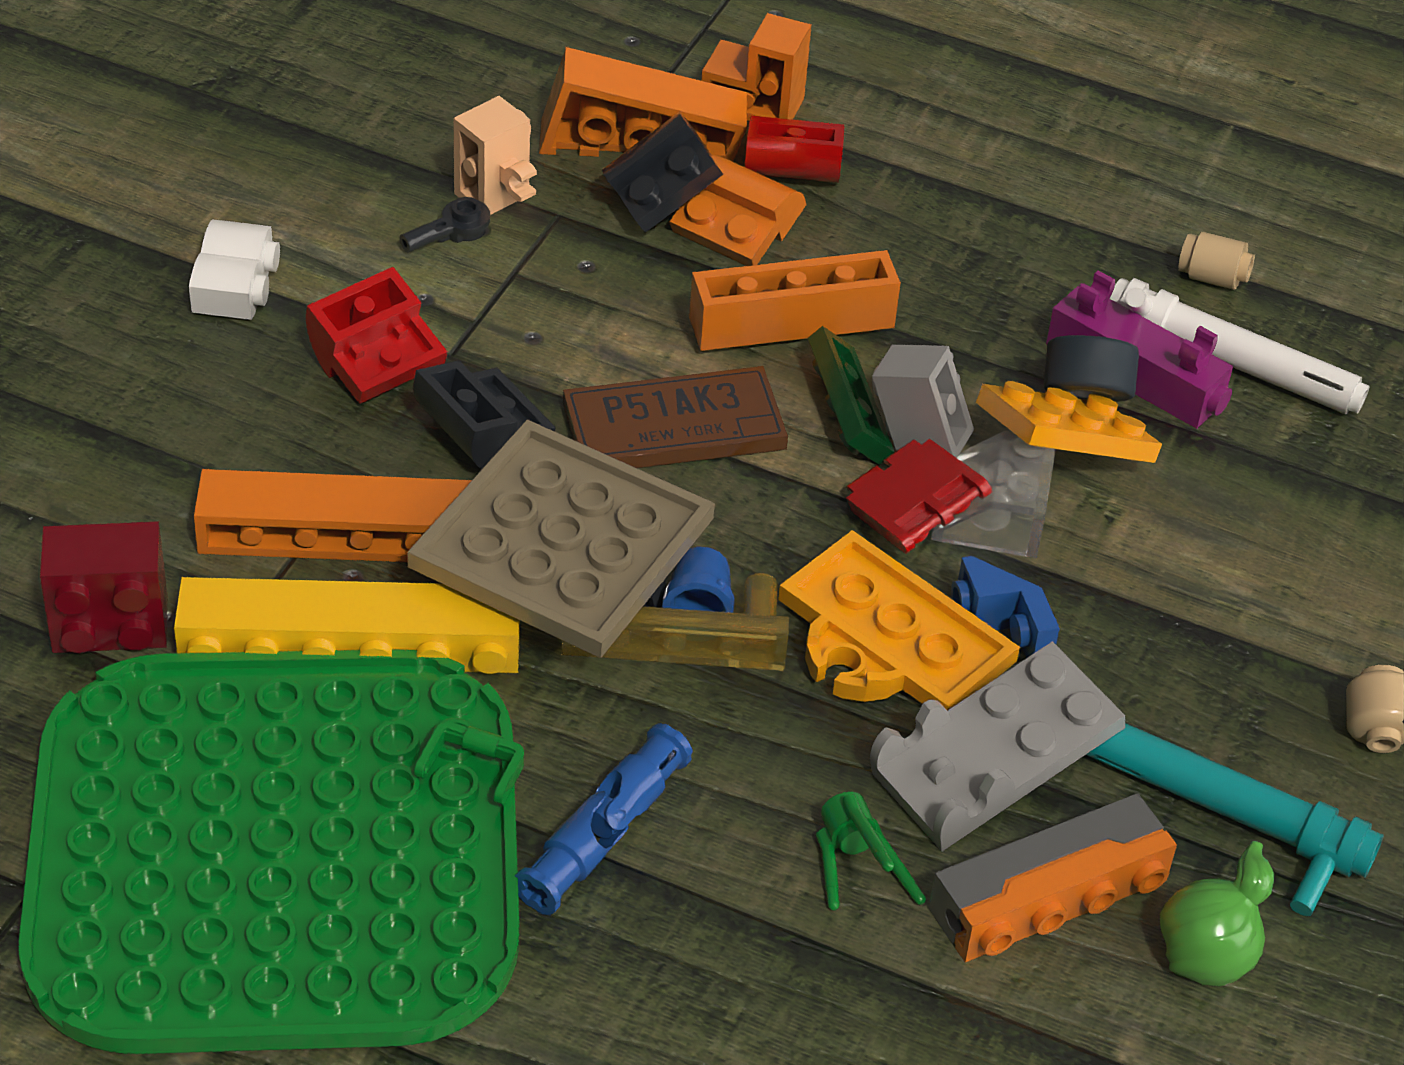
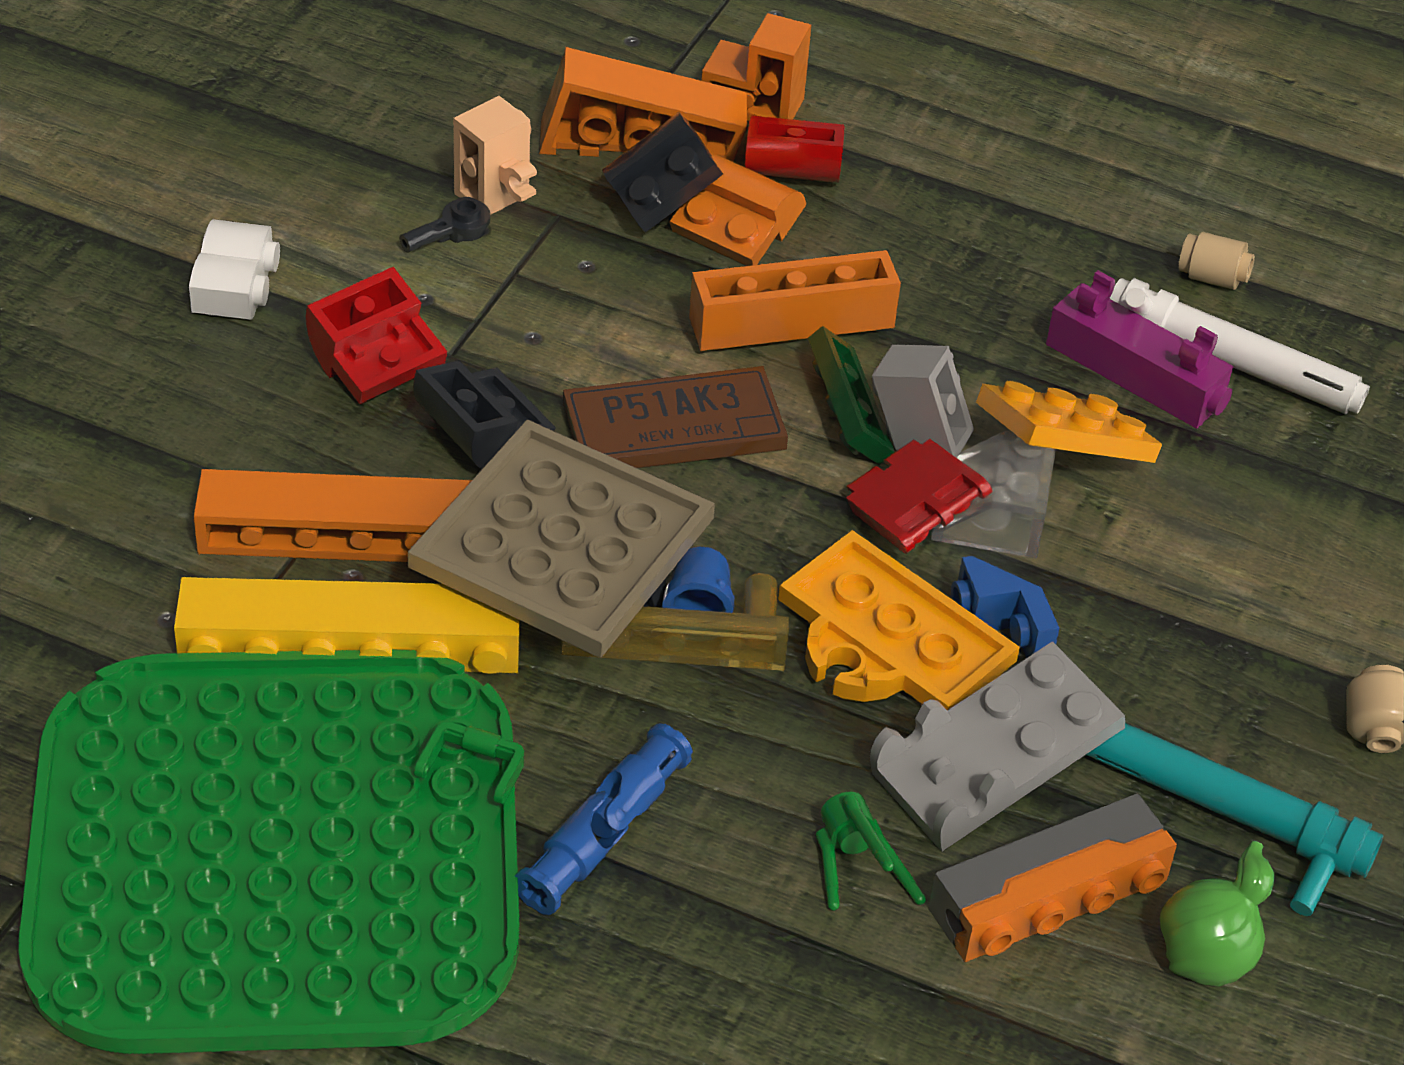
(104, 587): dark red brick -> none
(1092, 366): black wheel -> none

